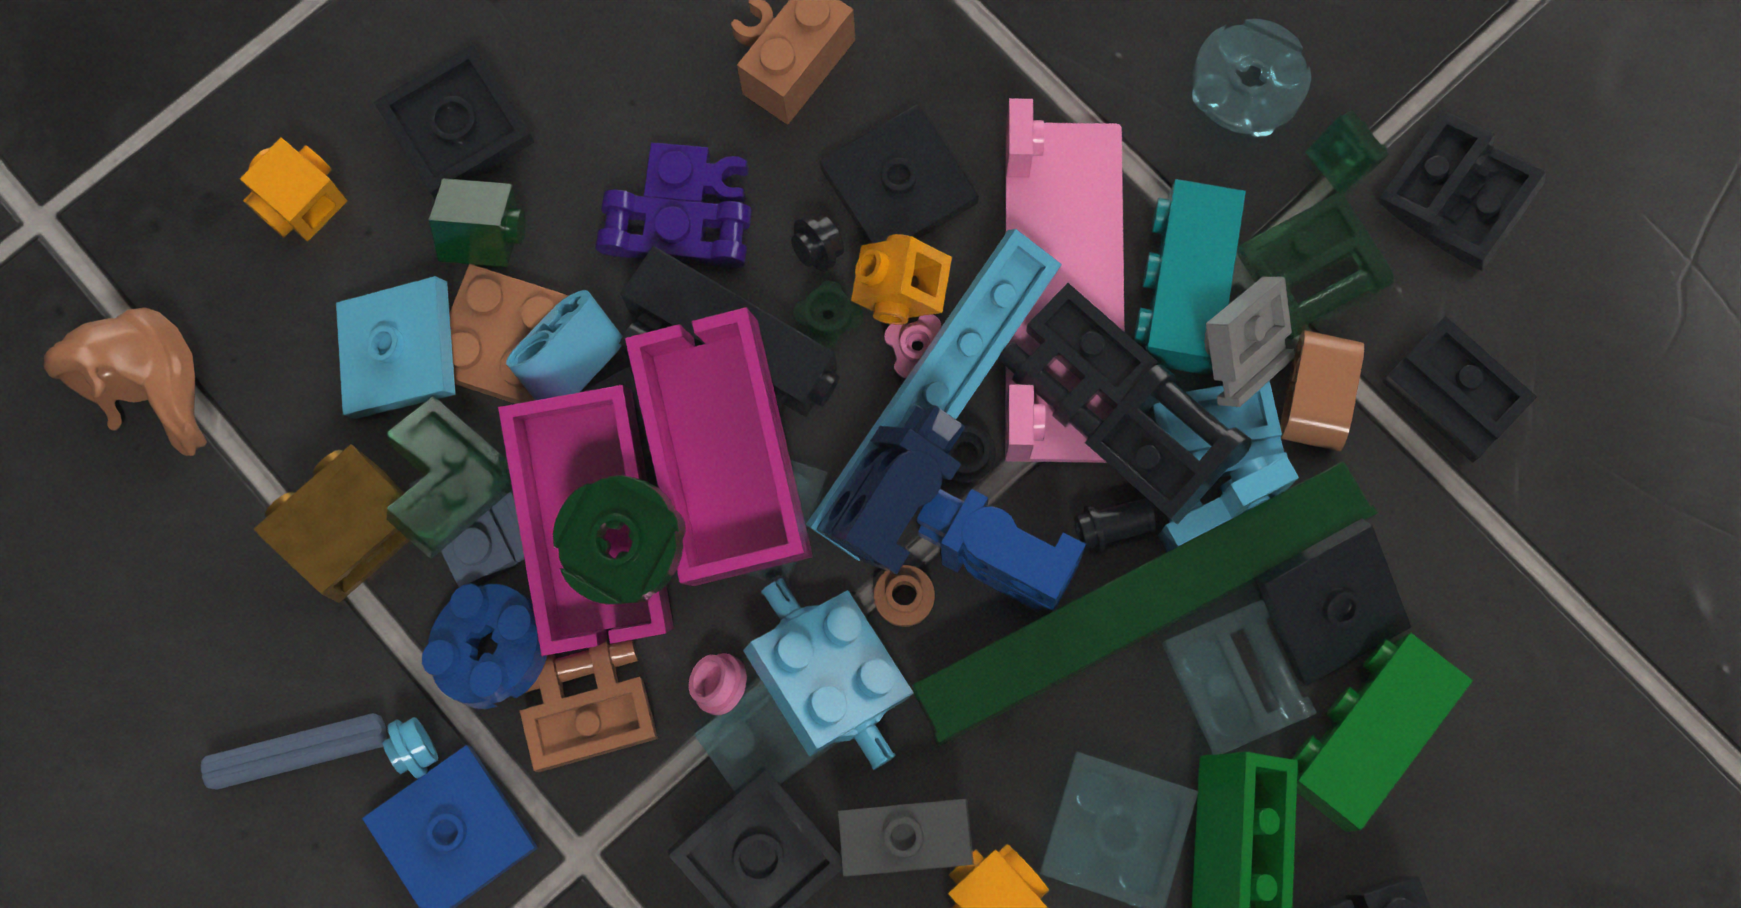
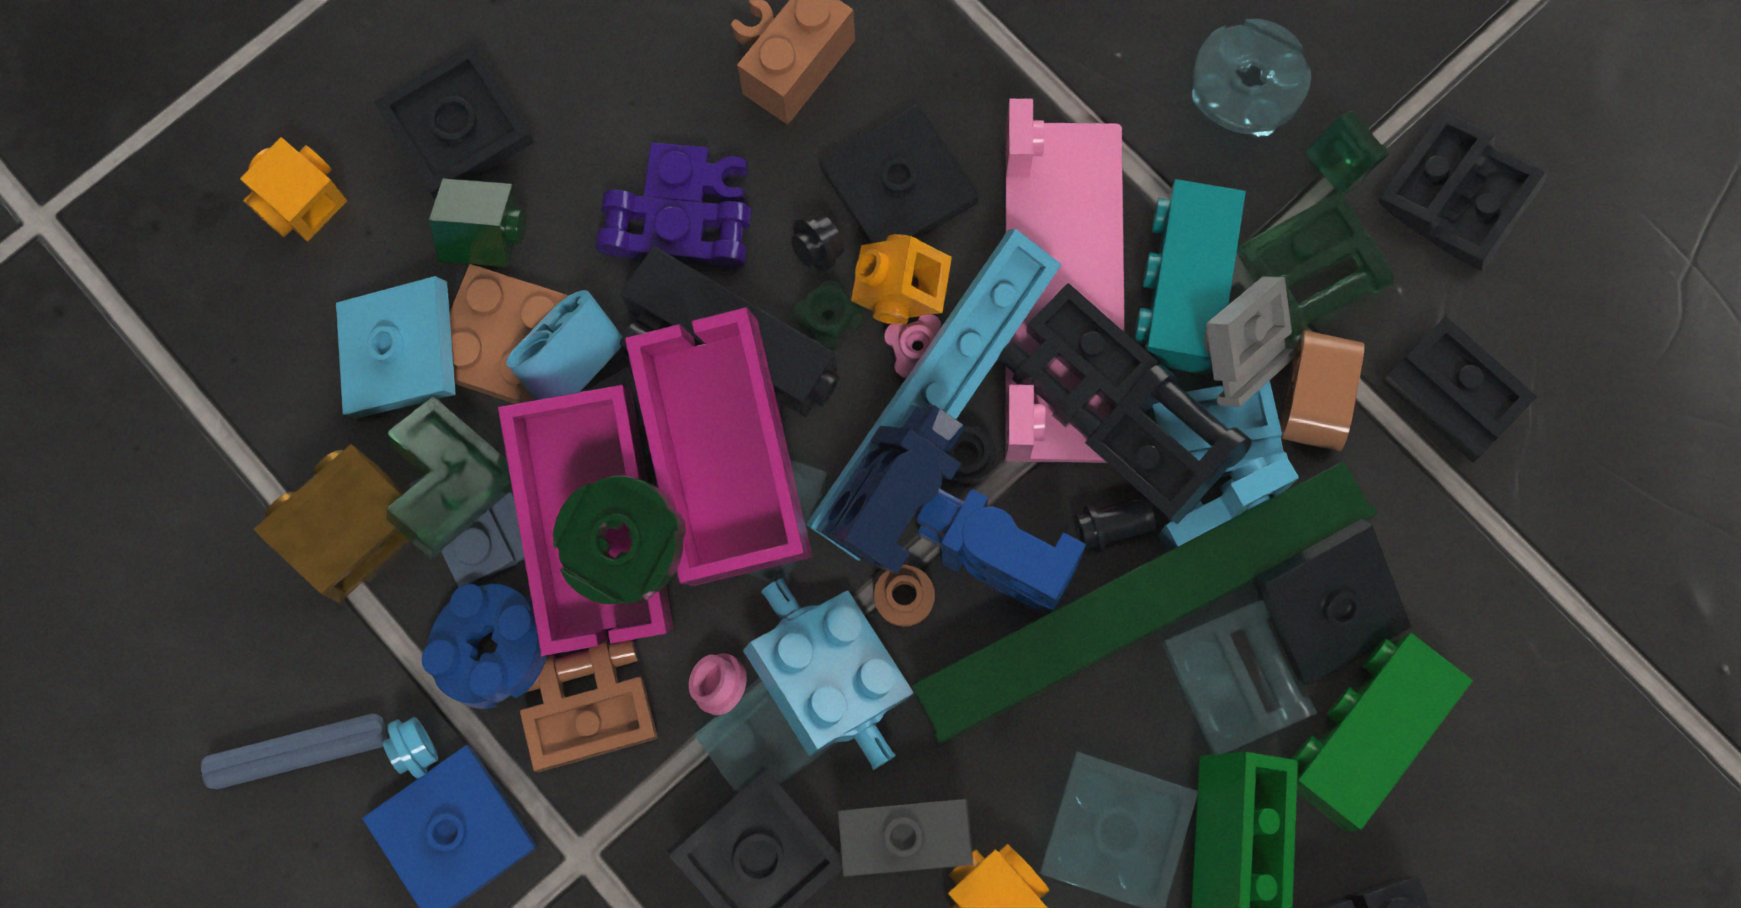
(132, 361): nougat piece -> none

